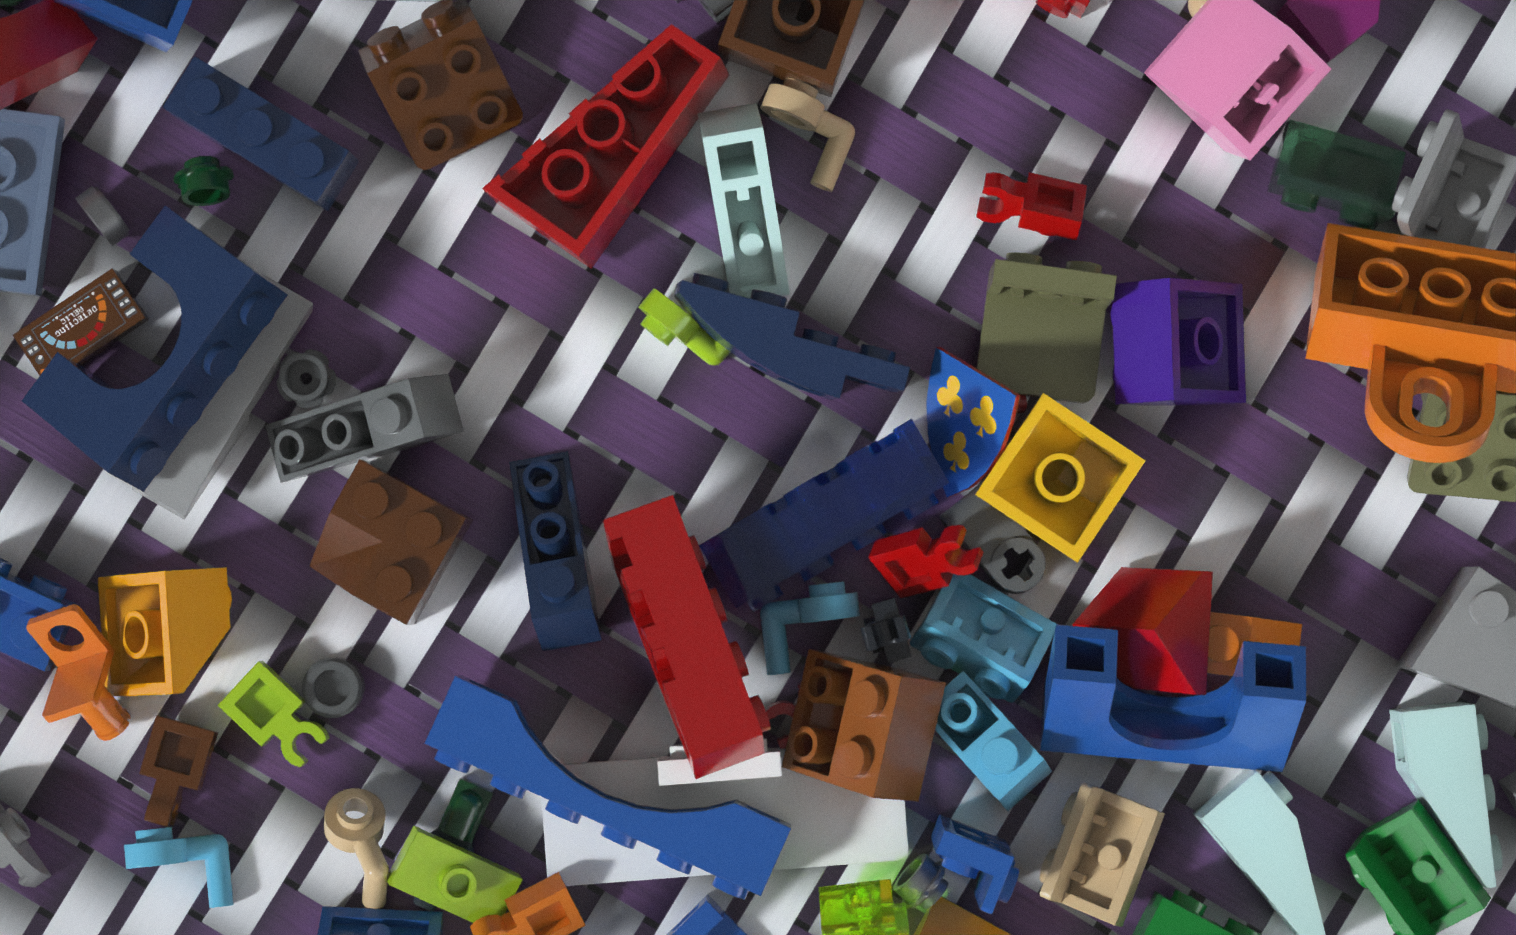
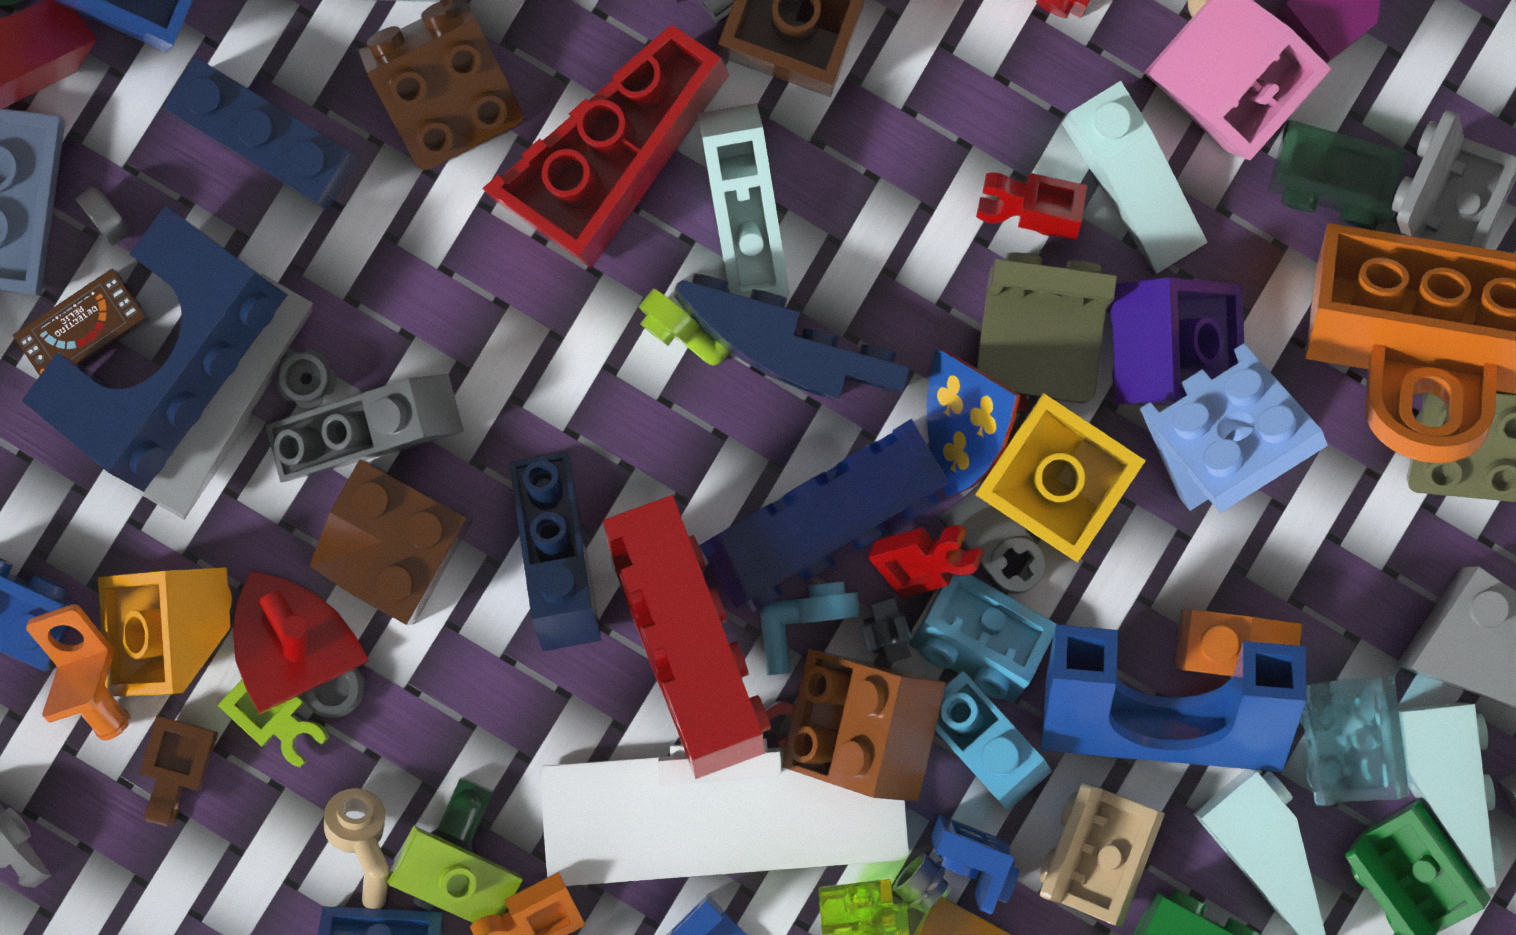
(159, 848): medium azure plate -> none
(204, 181): dark green plate -> none
(288, 641): none -> red shield
(492, 734): blue arch -> none
(797, 106): tan plate -> none
(1135, 176): none -> light aqua slope
(1159, 625): red slope -> none
(1231, 433): none -> light blue bracket
(1354, 740): none -> clear light blue bracket

